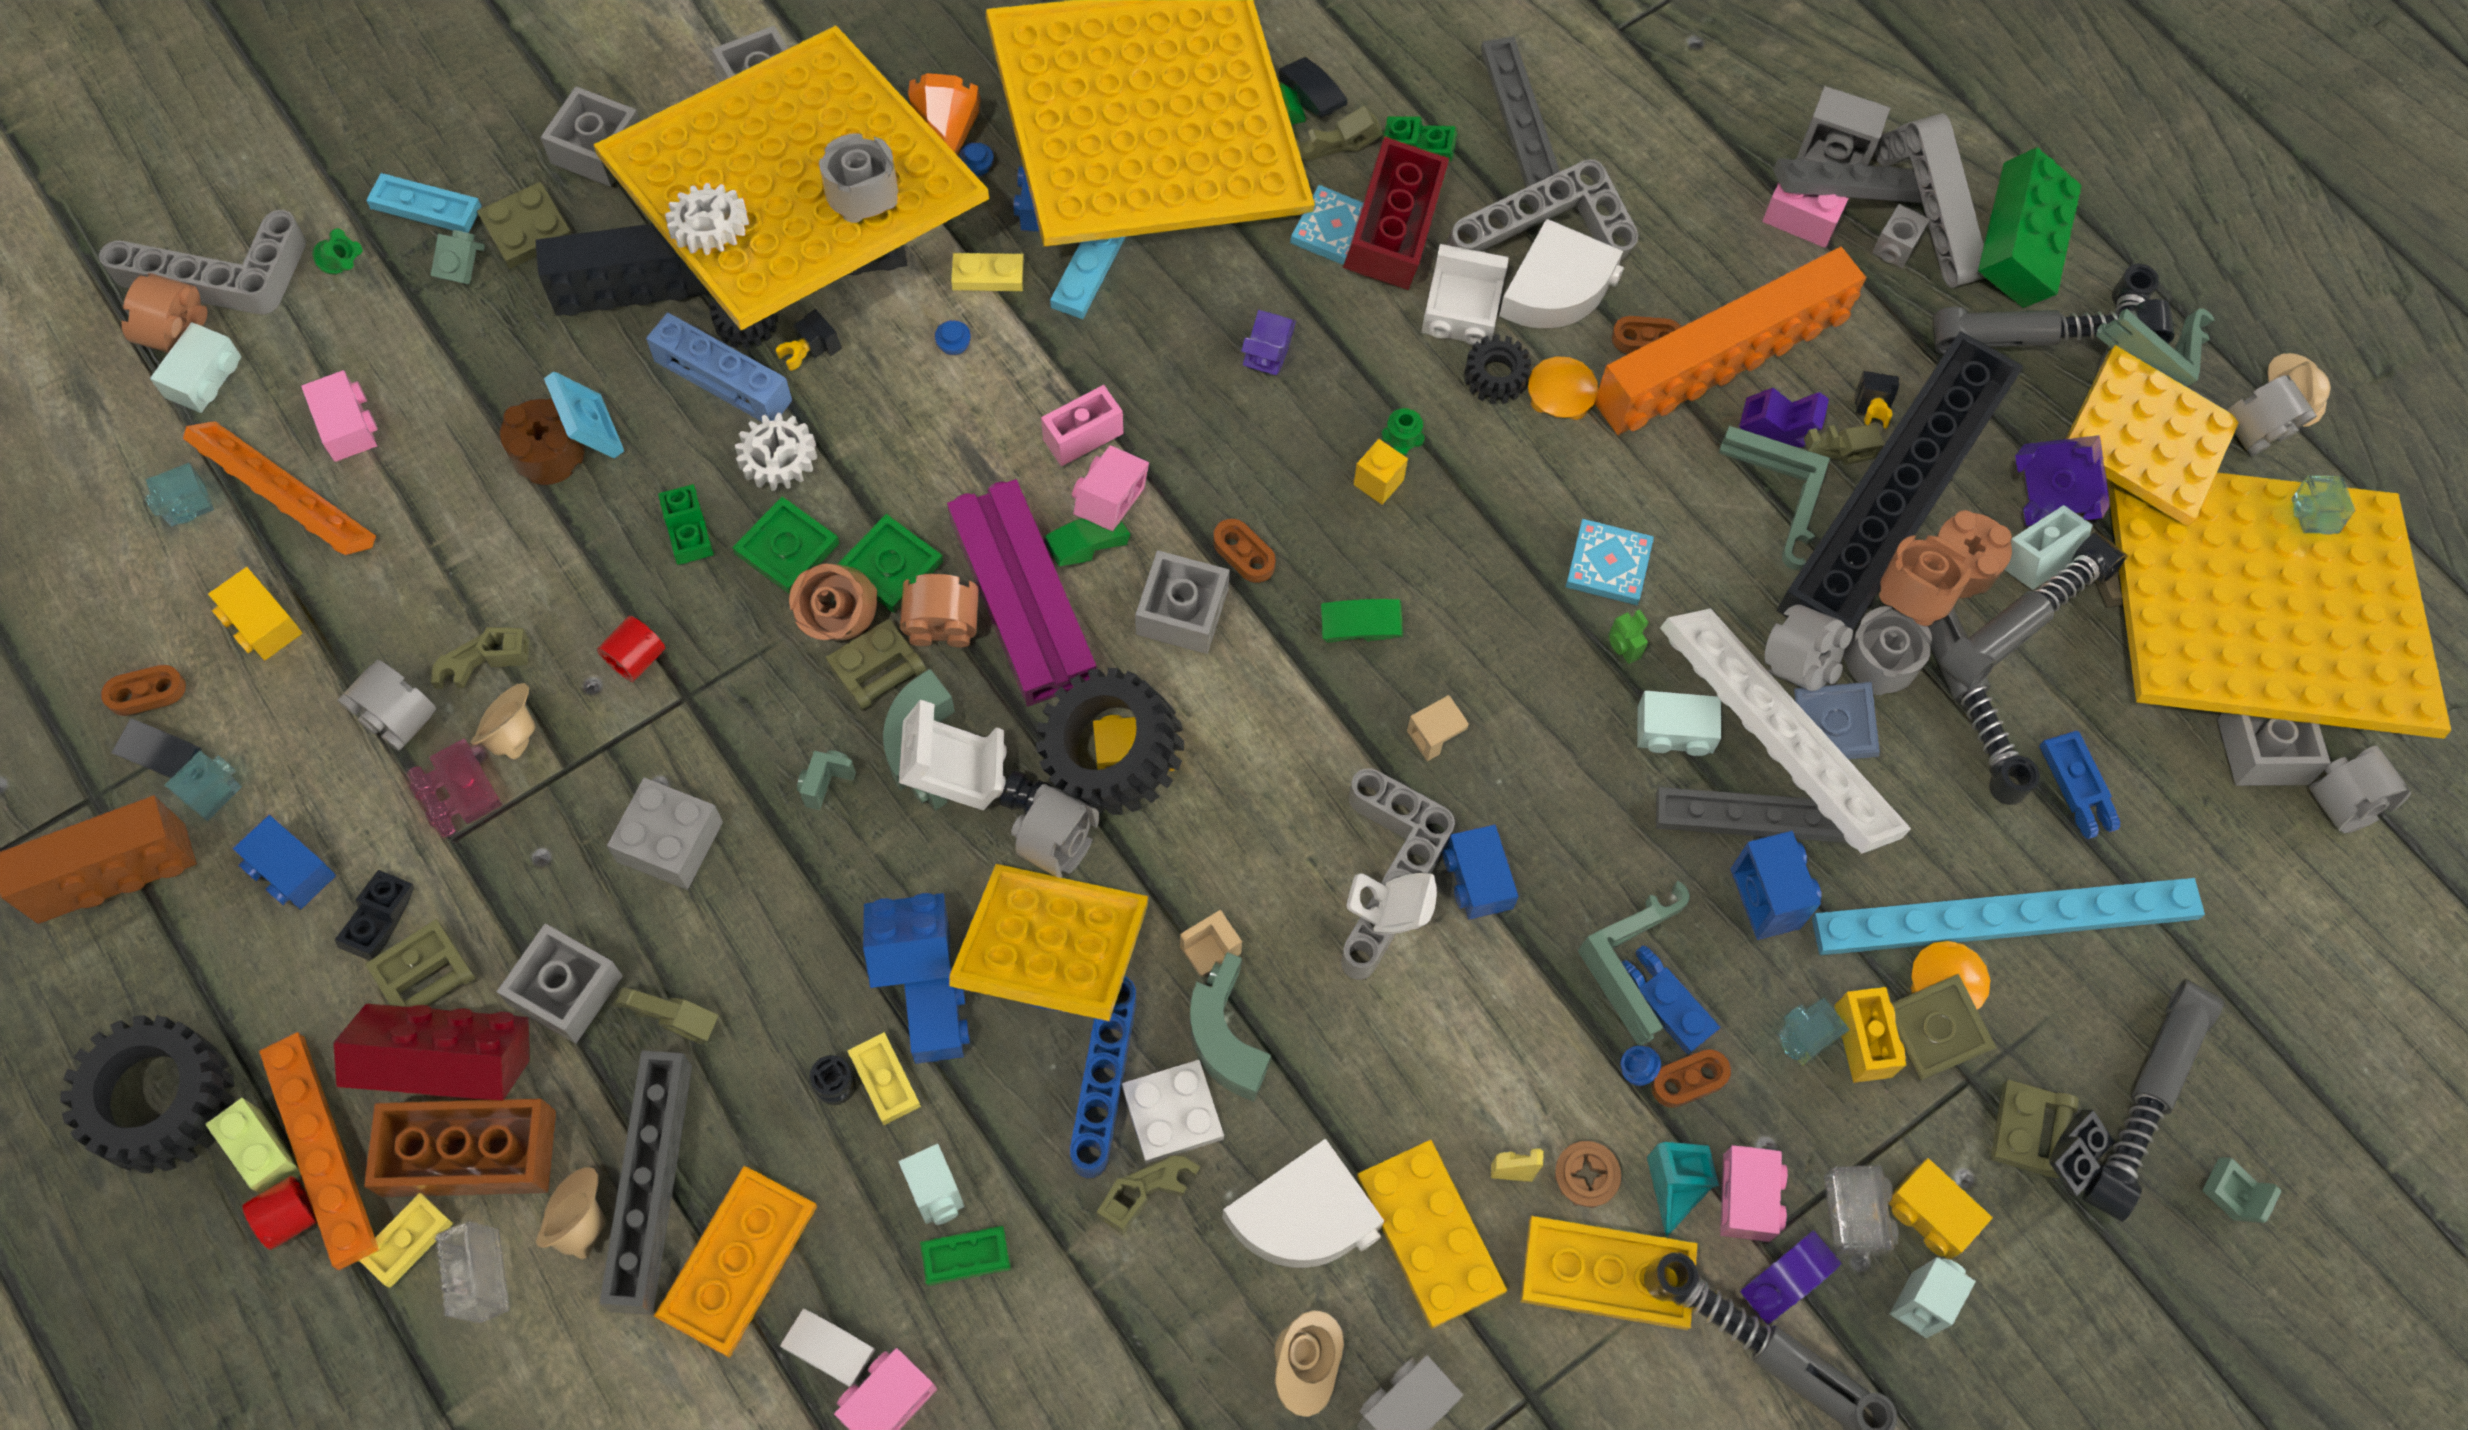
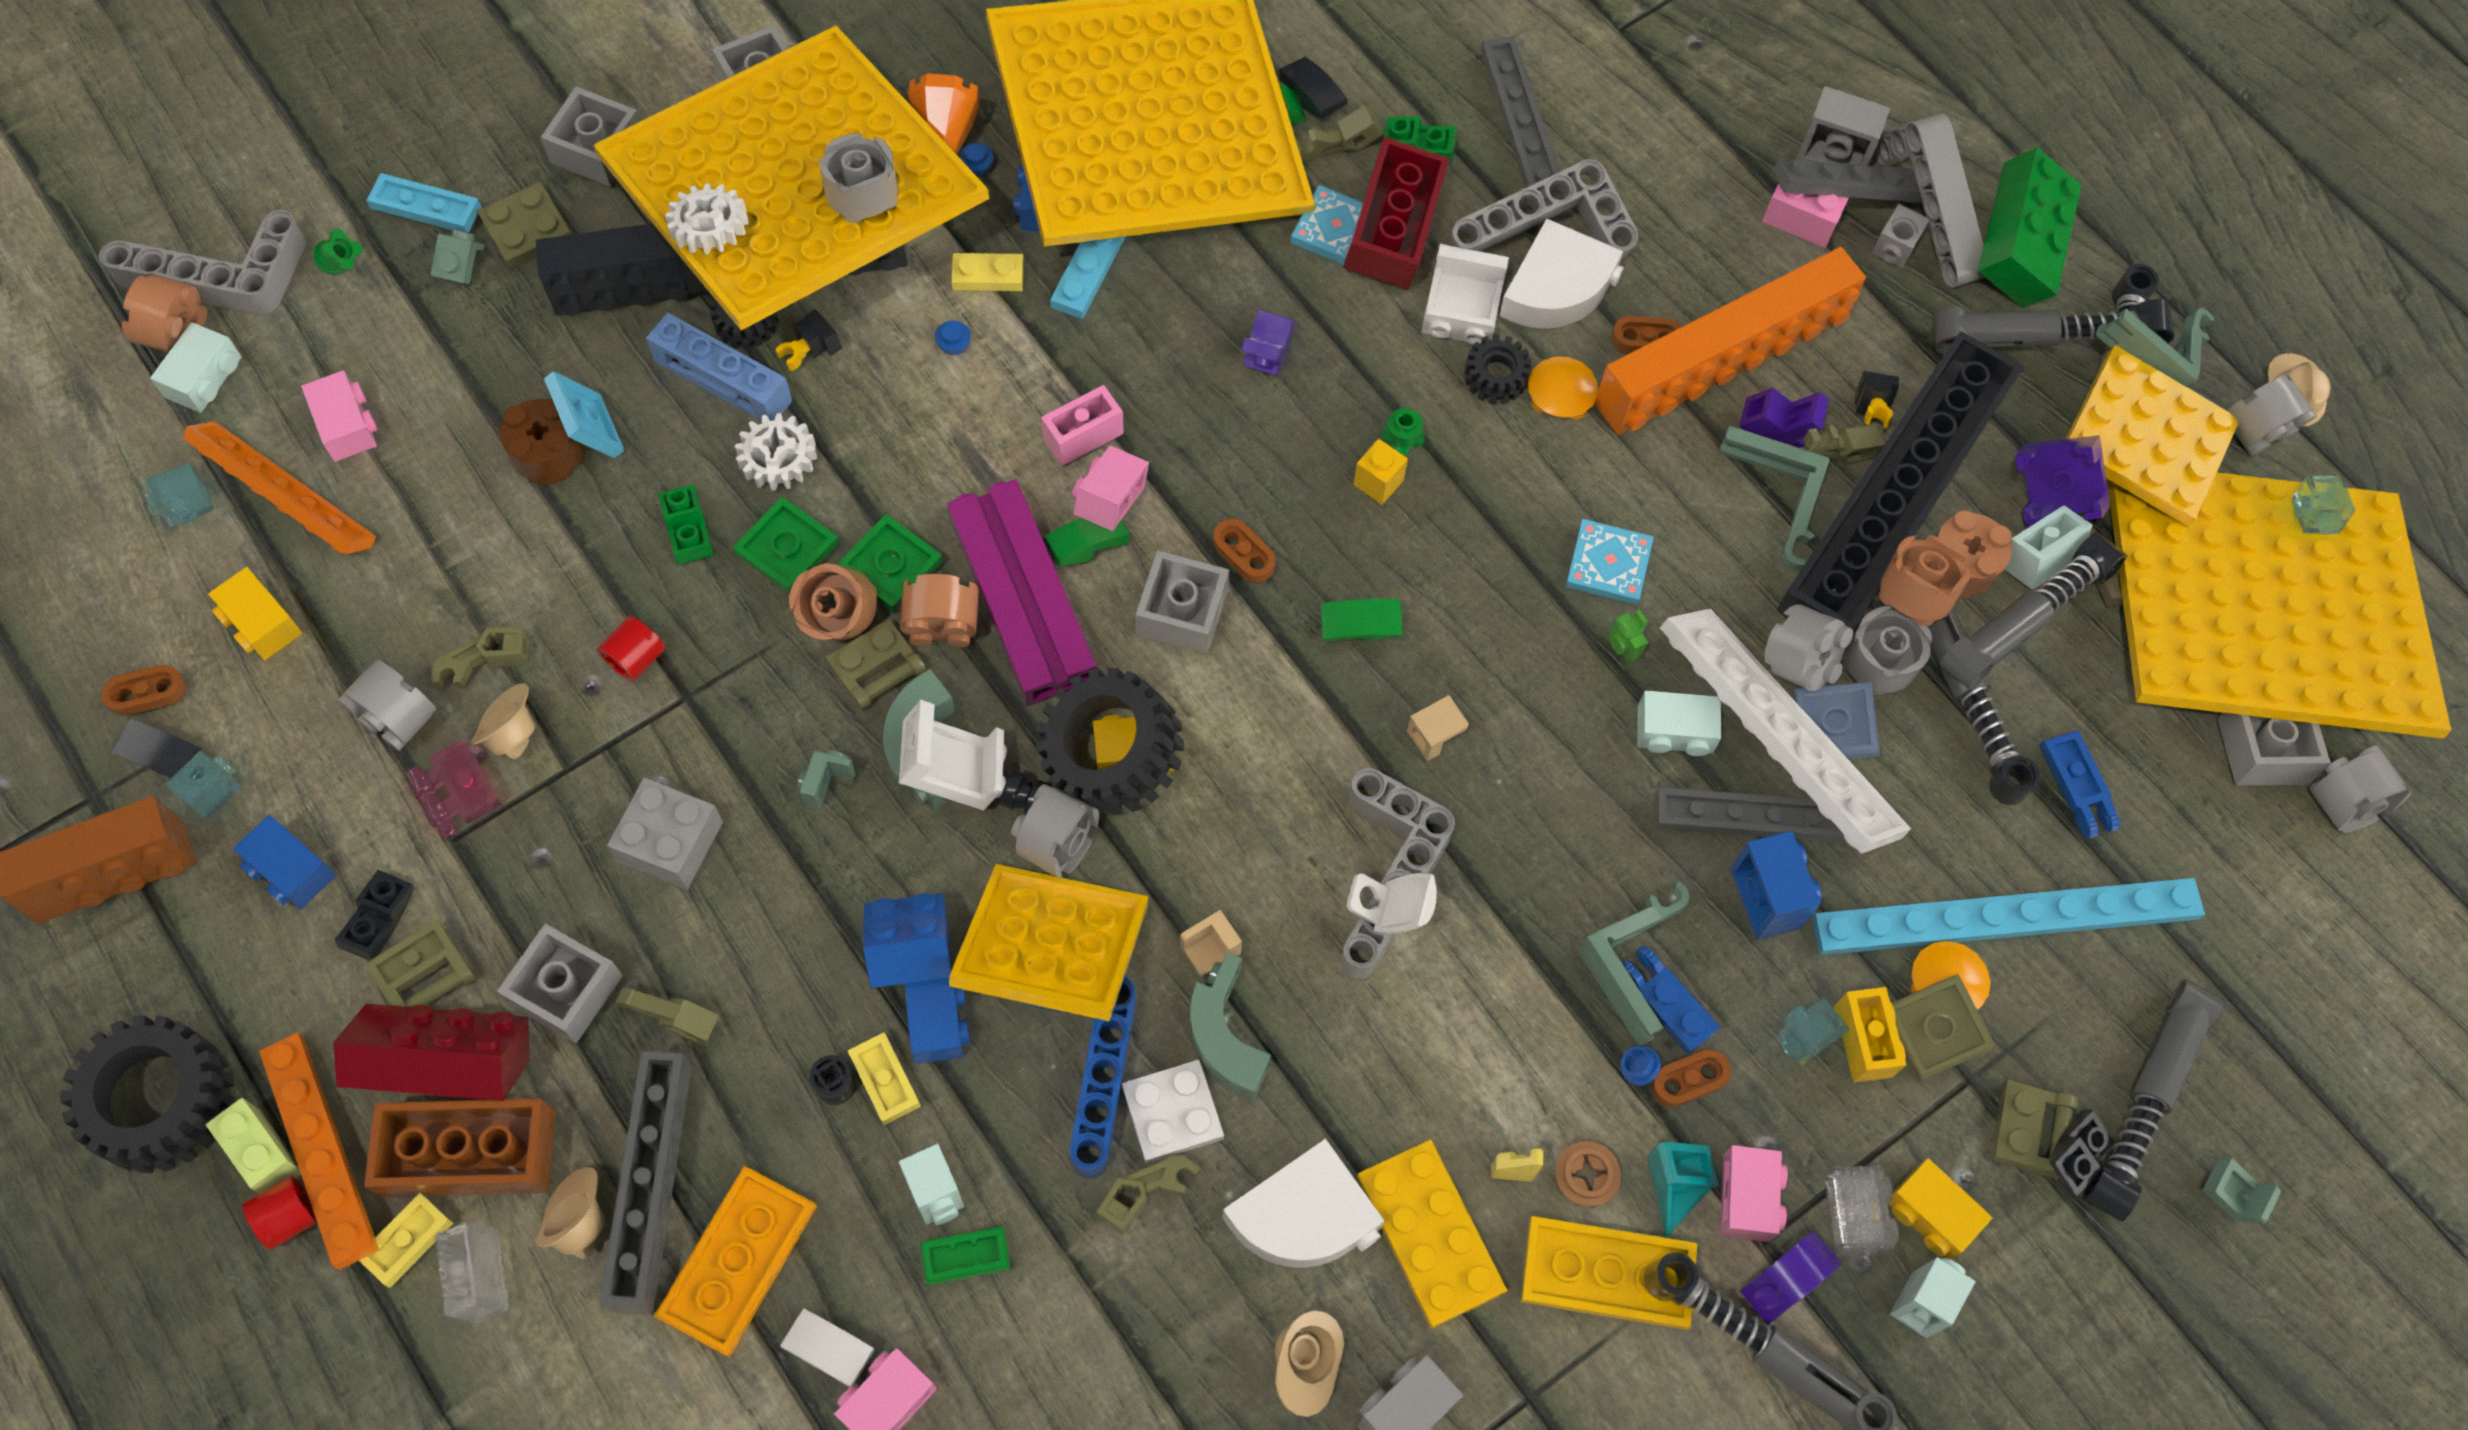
(1480, 872): blue brick -> none

